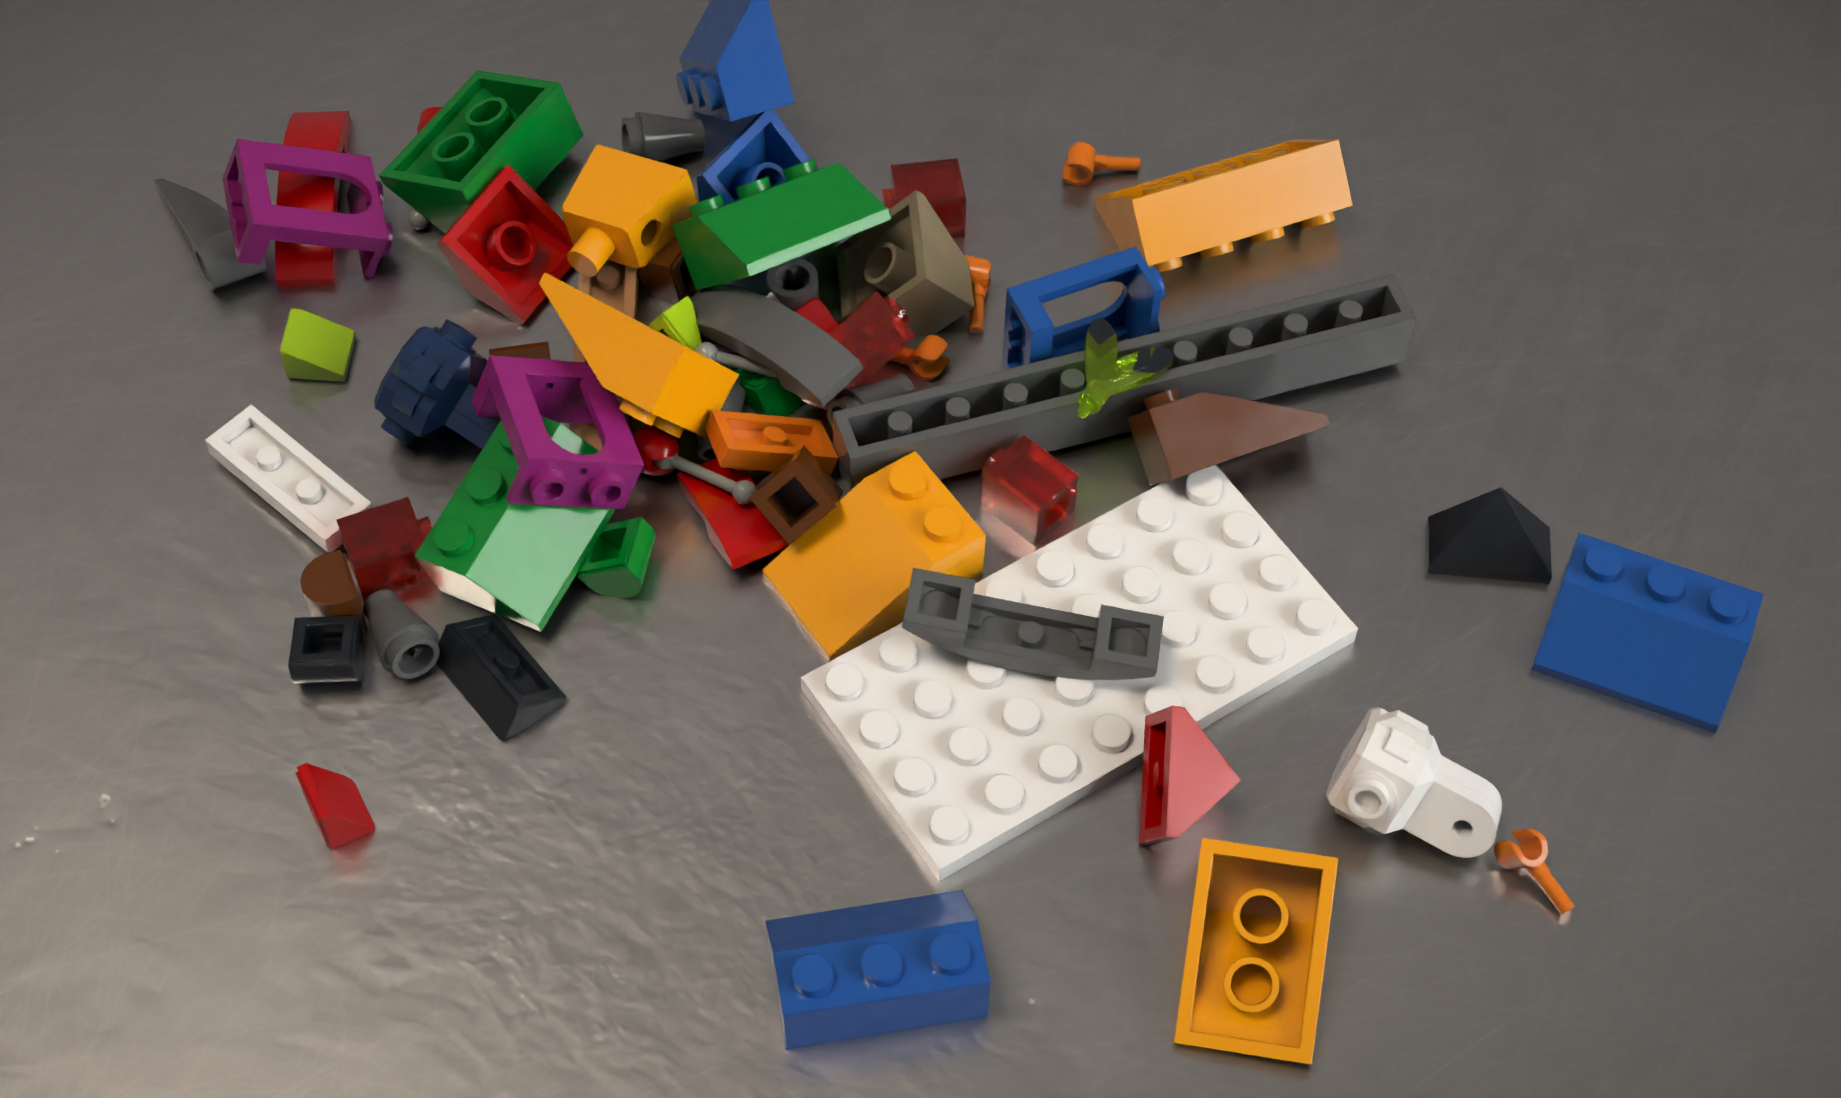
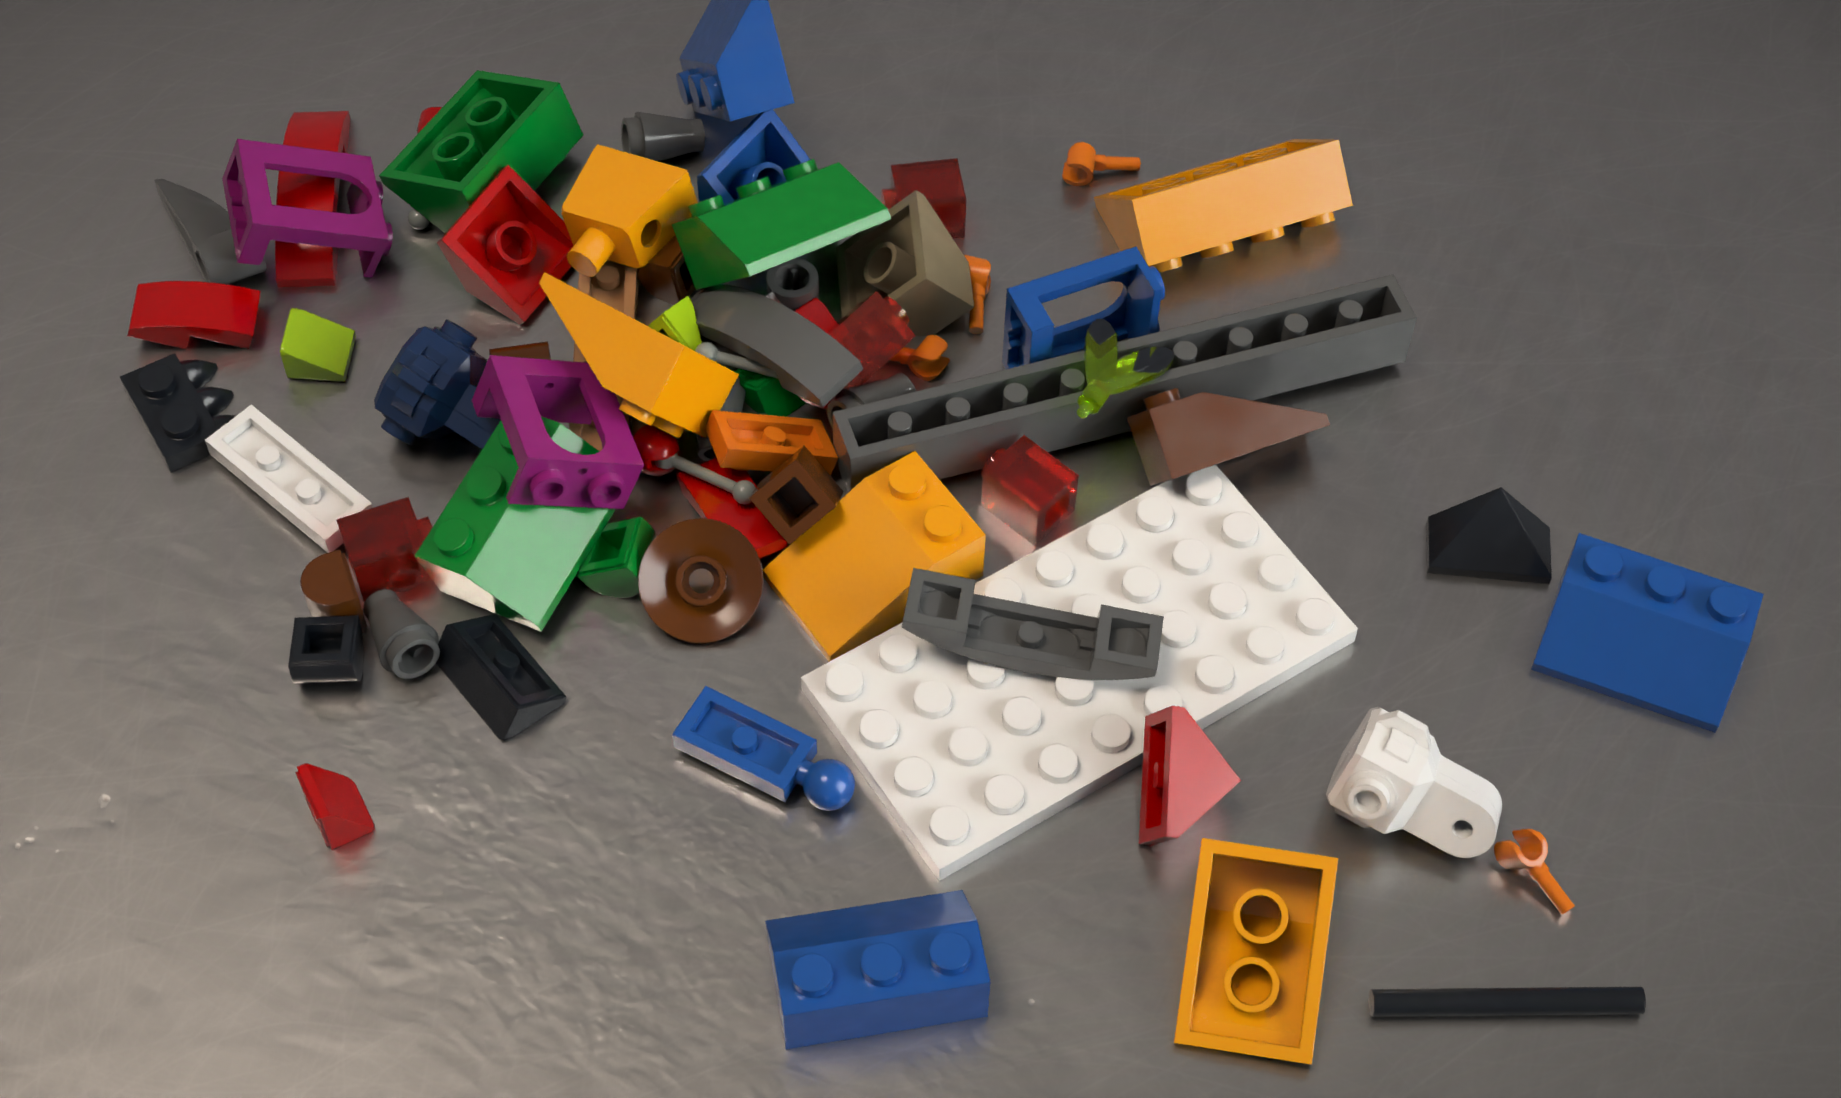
(178, 407): none -> black plate
(206, 310): none -> red slope
(666, 575): none -> reddish brown dish
(761, 751): none -> blue plate
(1506, 1001): none -> black bar

